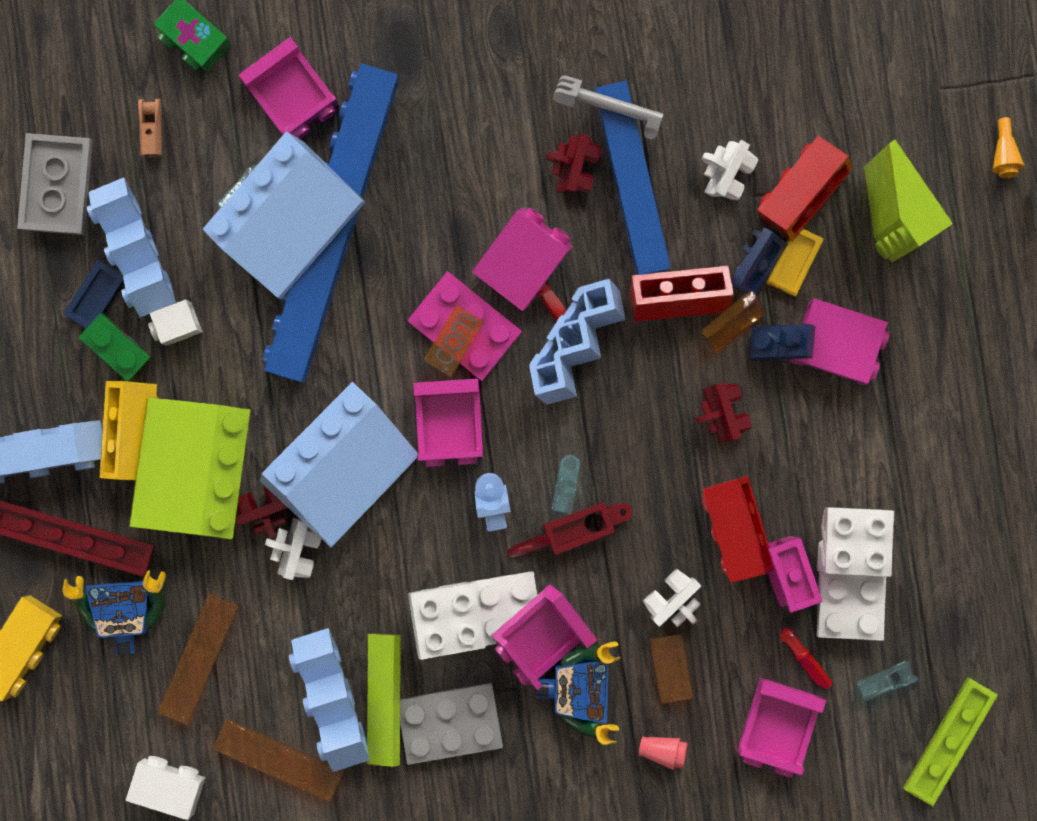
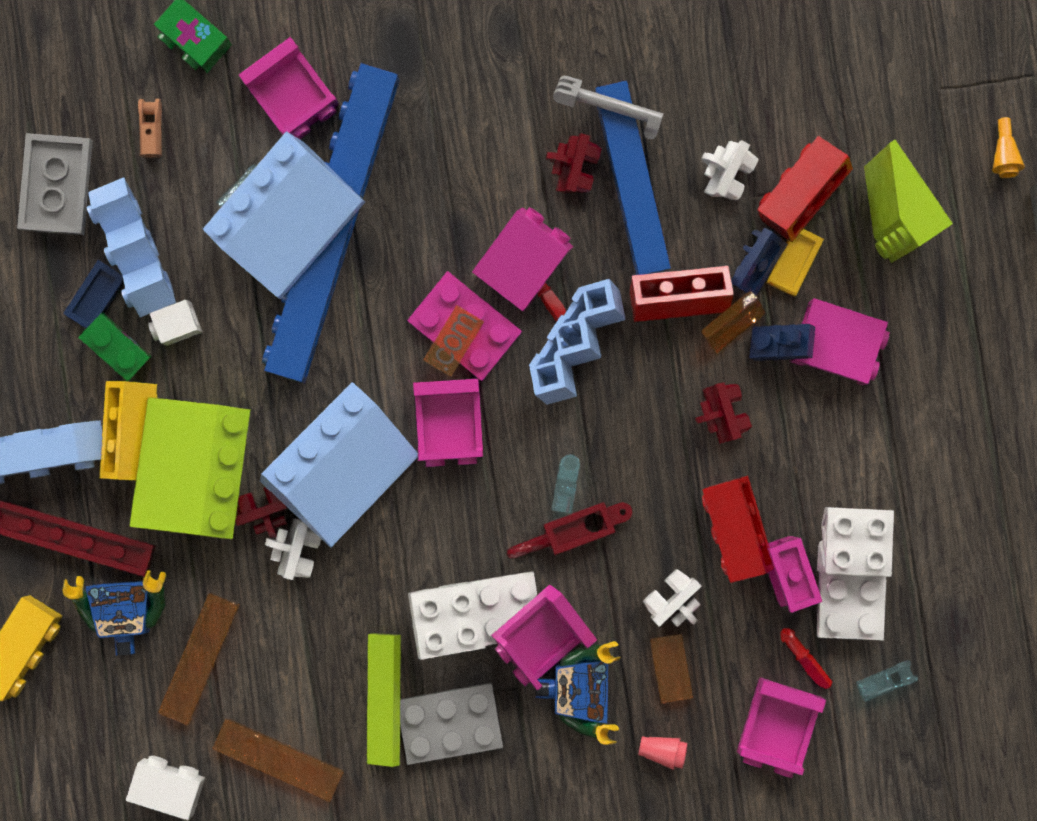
(329, 700): light blue brick -> none
(492, 501): light blue hips -> none
(950, 741): lime tile -> none

